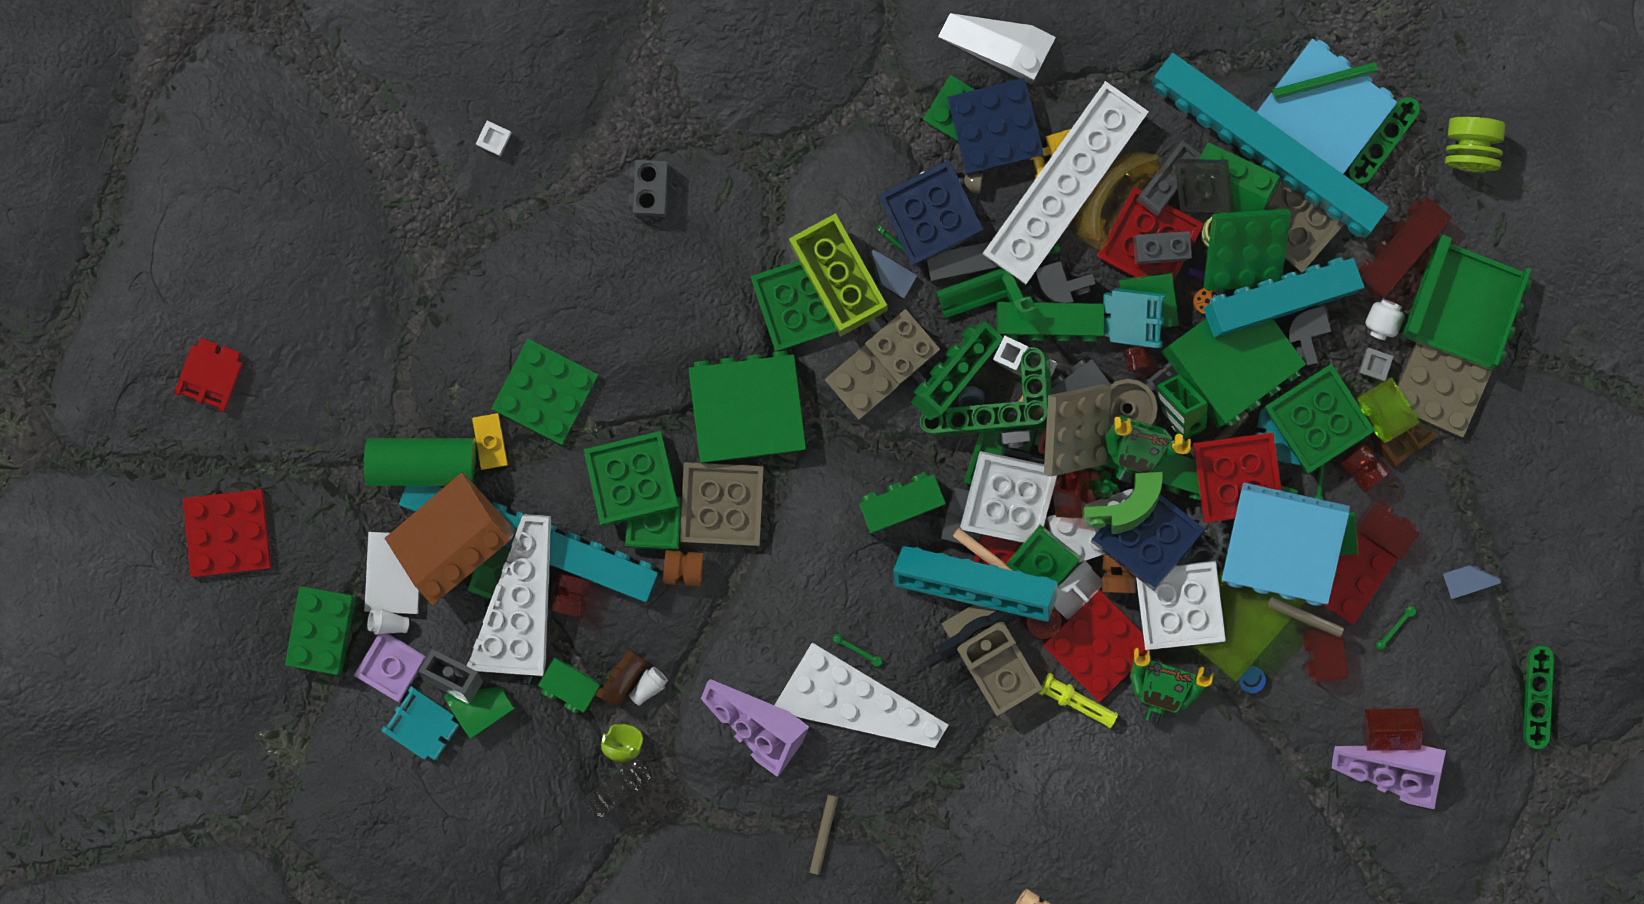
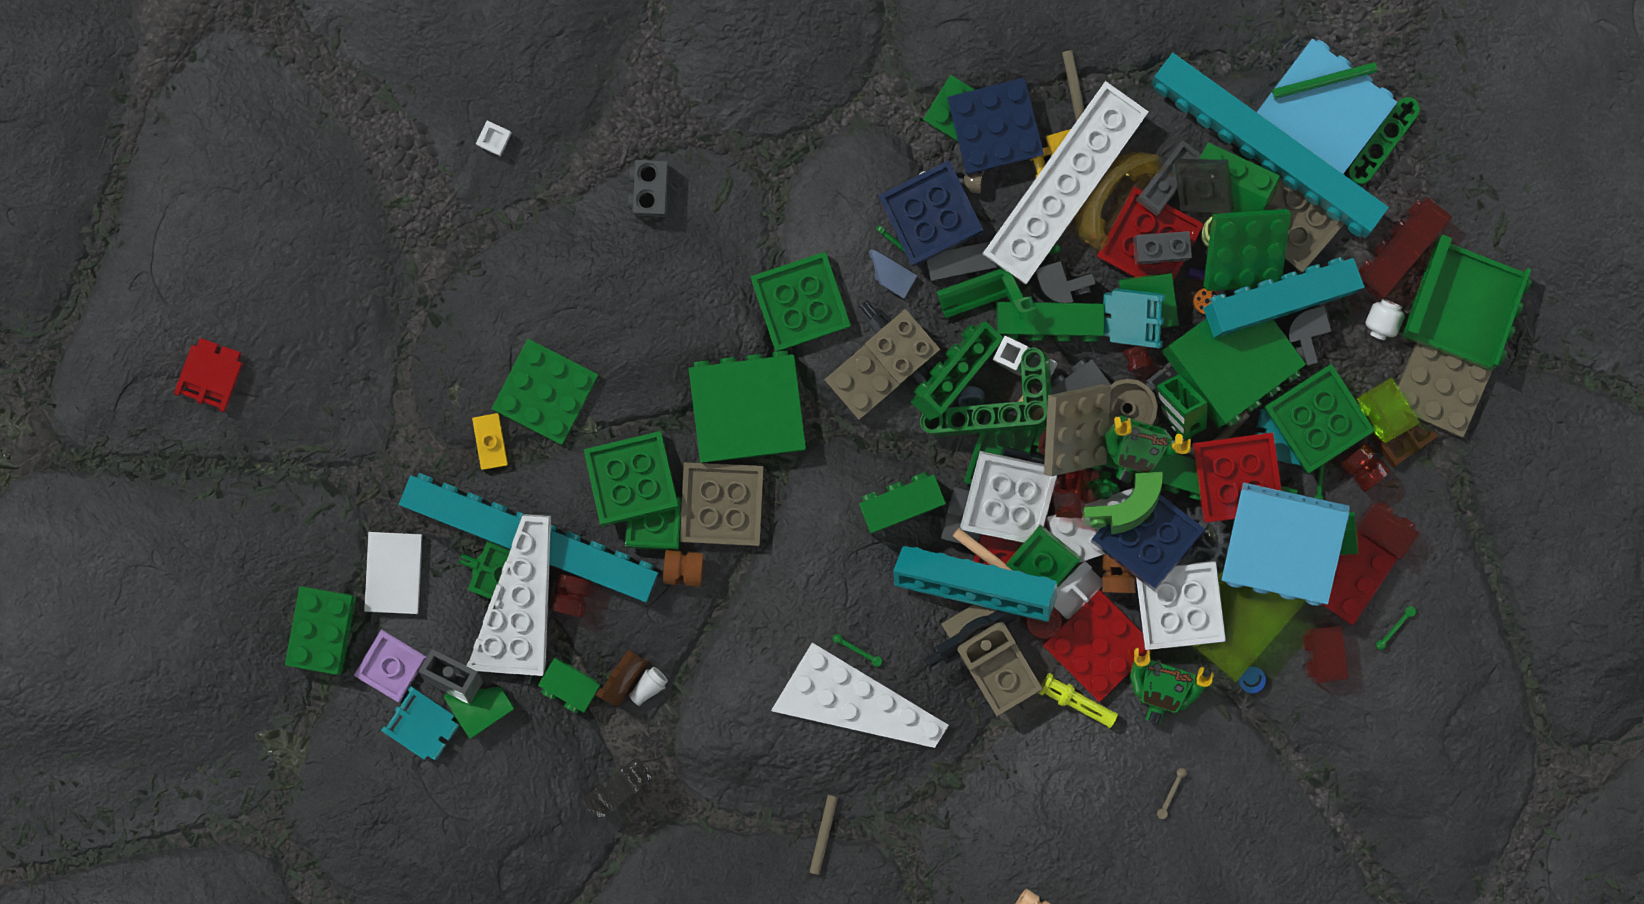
(227, 533): red plate -> none
(385, 622): white cone -> none
(418, 461): green brick -> none
(449, 538): dark orange slope -> none
(622, 743): lime hair -> none
(765, 728): lavender wedge -> none
(838, 274): lime brick -> none
(1007, 45): white wedge -> none
(1015, 438): light grey plate -> none
(1073, 83): none -> dark tan bar
(1162, 812): none -> dark tan hinge
(1305, 617): dark tan bar -> none
(1375, 364): light grey plate -> none
(1392, 729): clear red brick -> none
(1407, 773): lavender wedge -> none
(1468, 580): sand blue slope -> none
(1474, 146): lime wheel -> none
(1543, 697): green beam -> none

